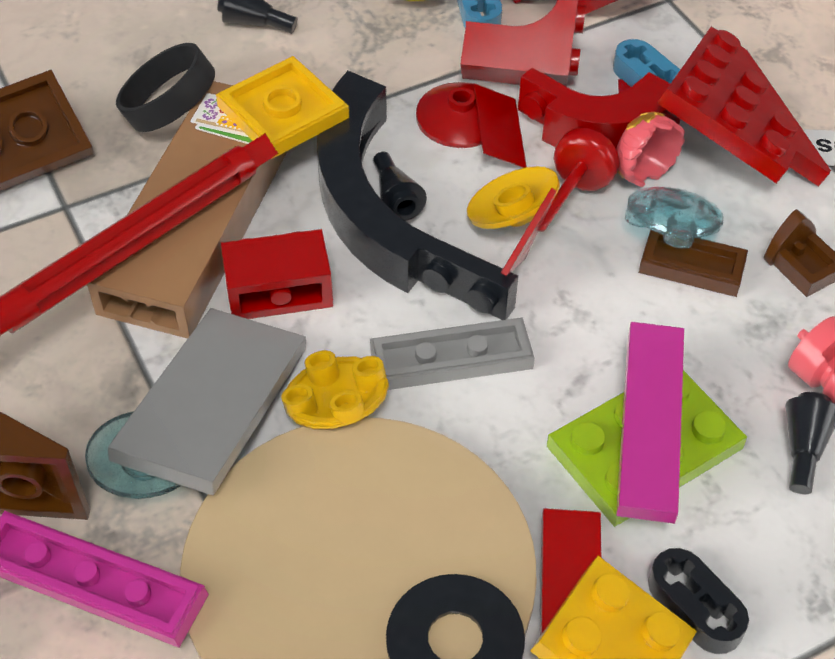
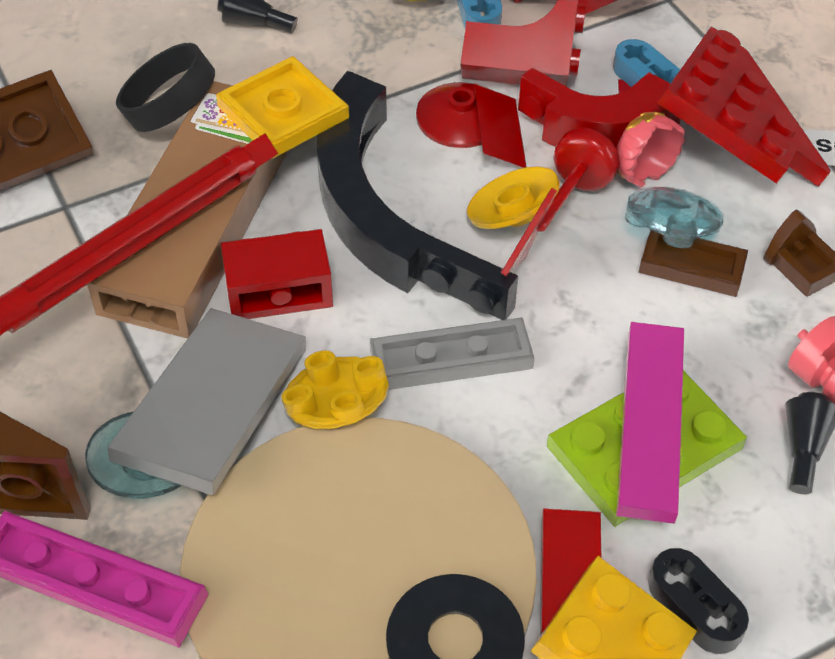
(397, 189): black cone -> none

